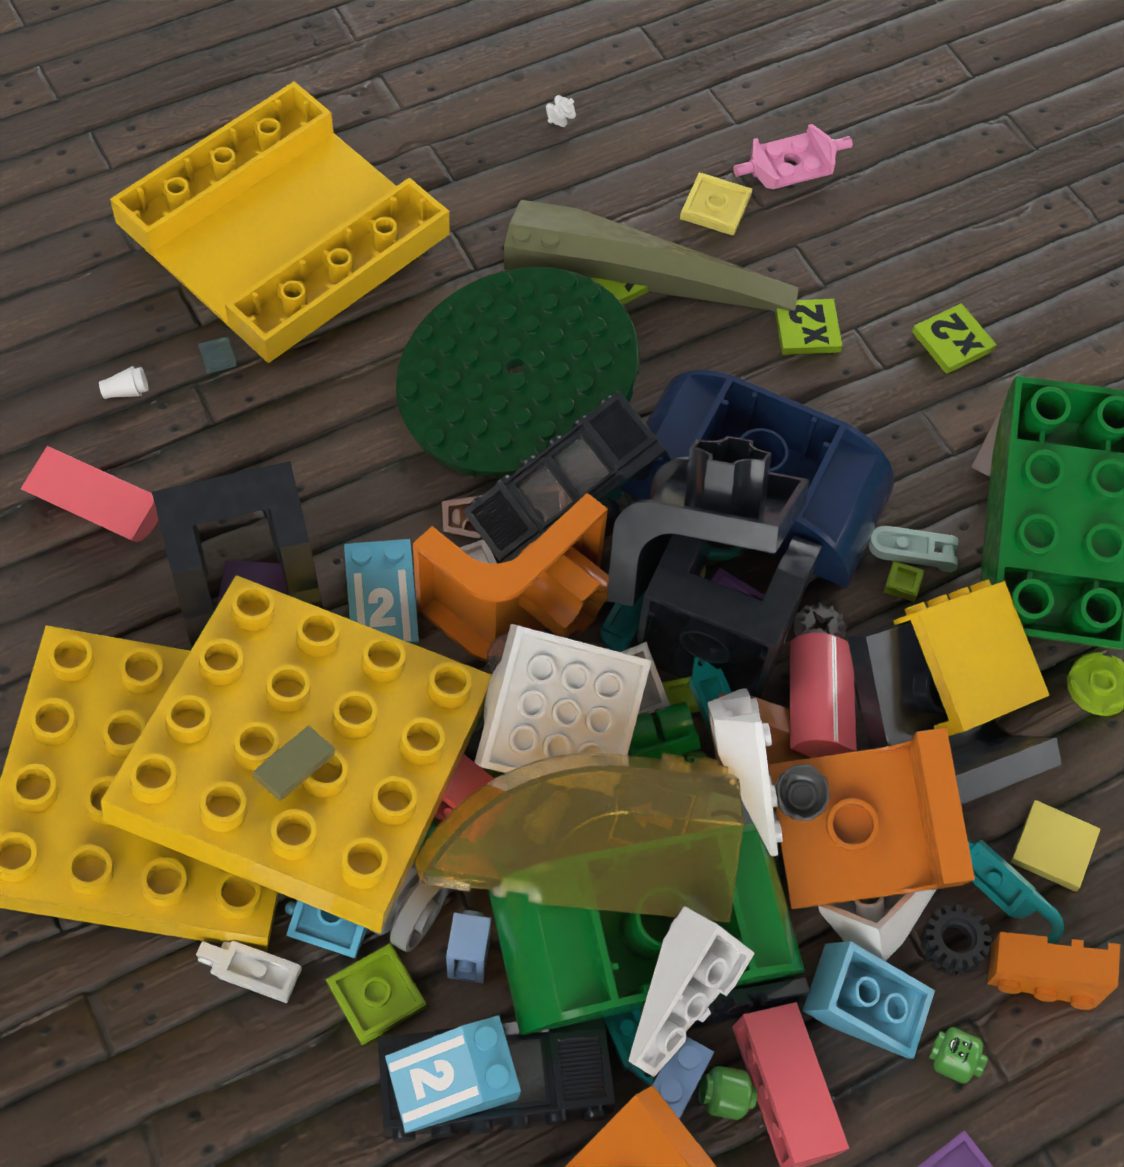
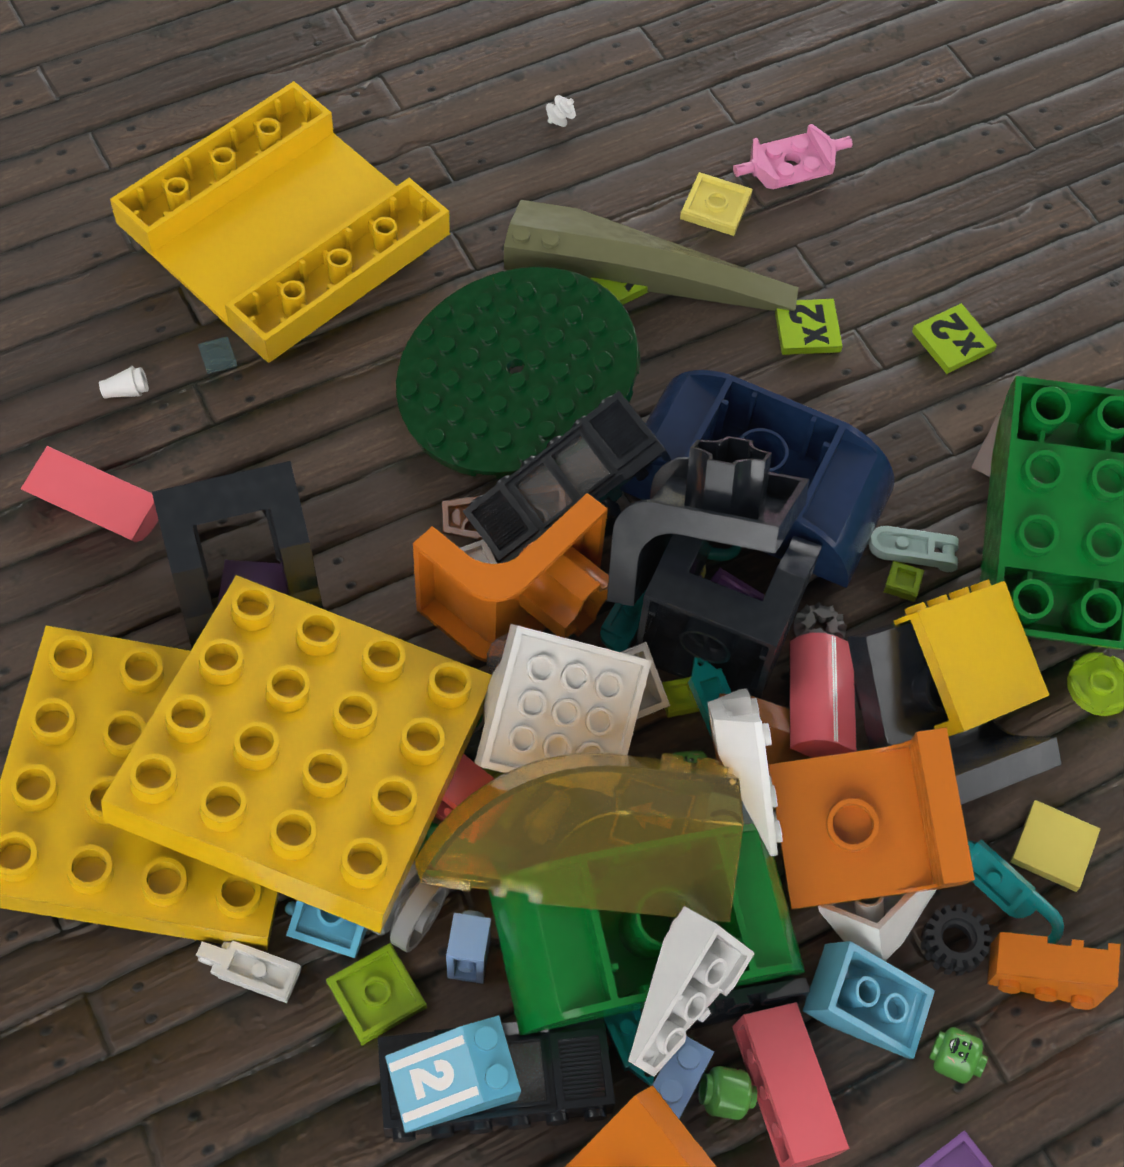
(294, 763): olive tile -> none
(382, 587): medium azure slope -> none
(664, 732): green plate -> none
(802, 792): dark grey hair -> none

